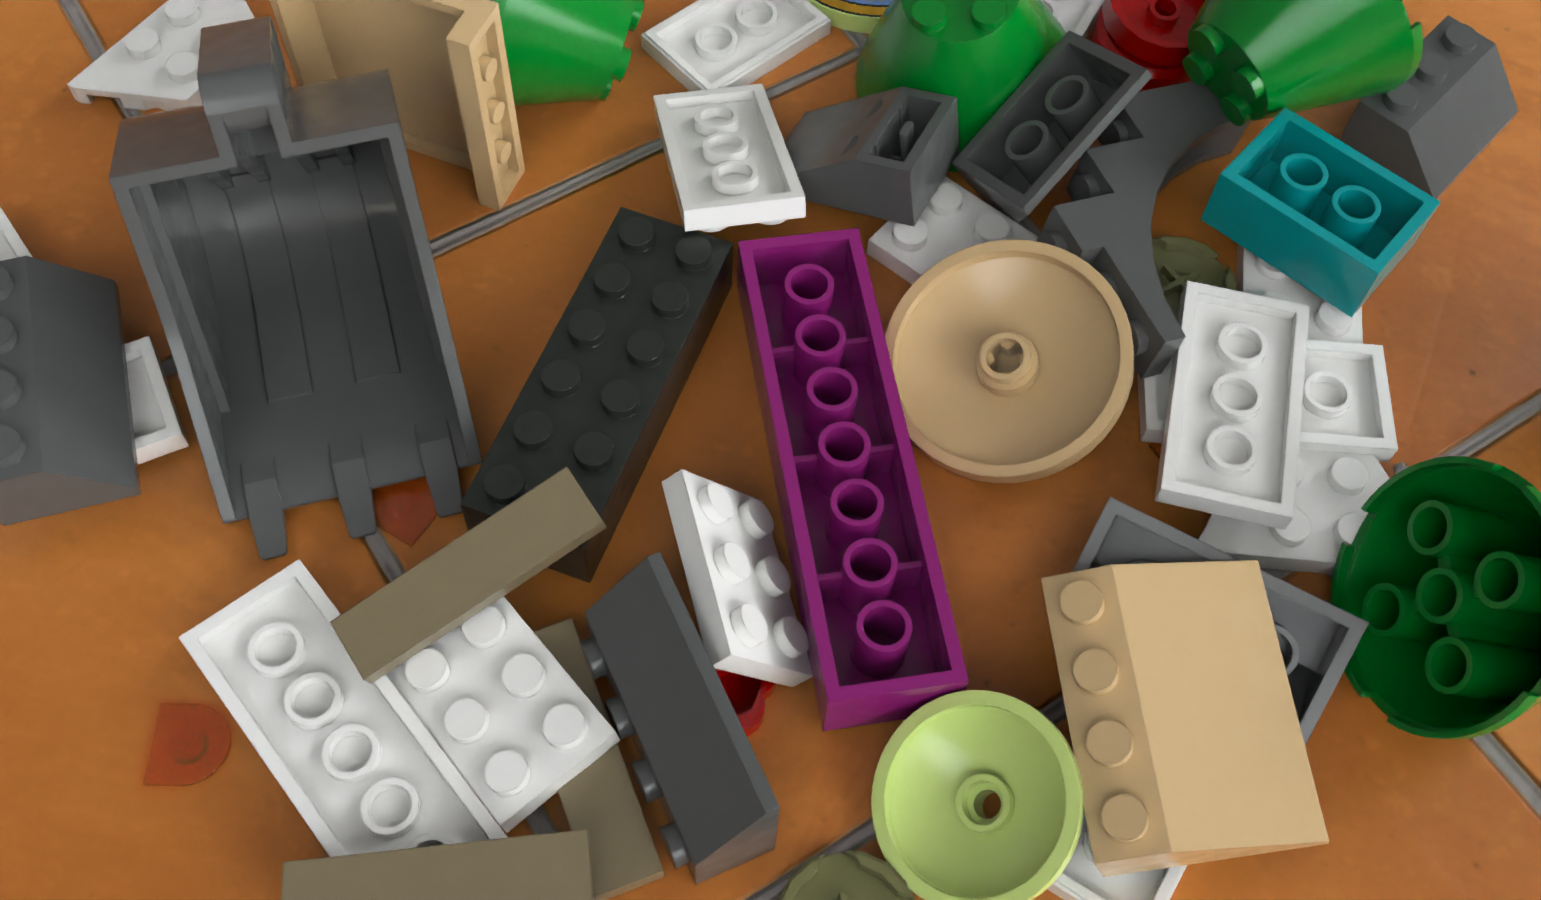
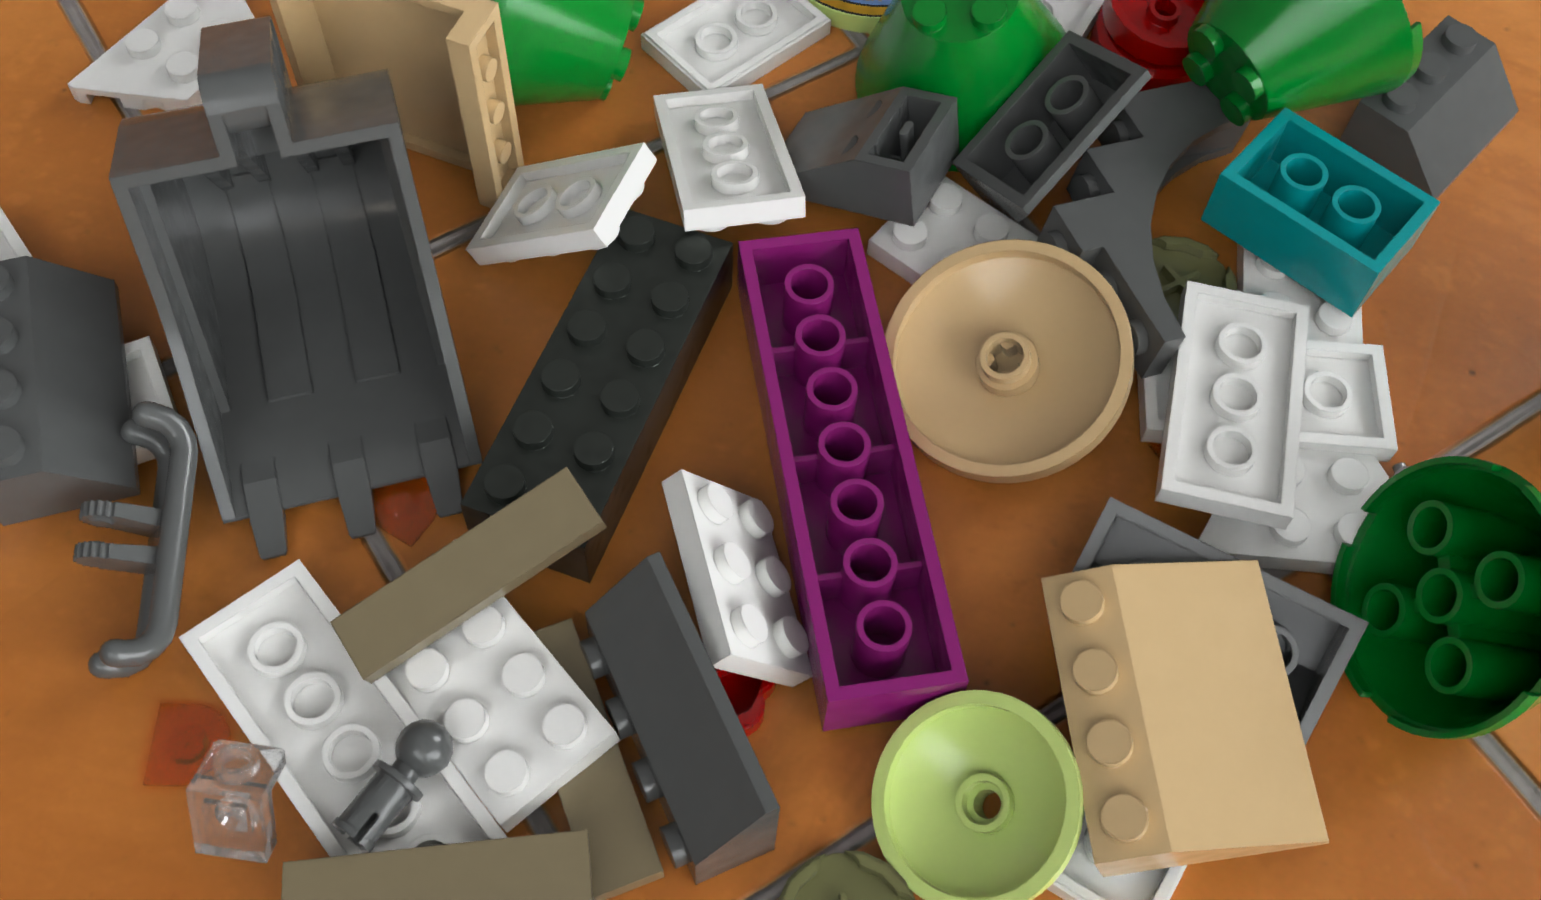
(166, 525): none -> dark grey piece
(234, 801): none -> clear bracket
(420, 753): none -> dark grey pin
(563, 205): none -> white plate

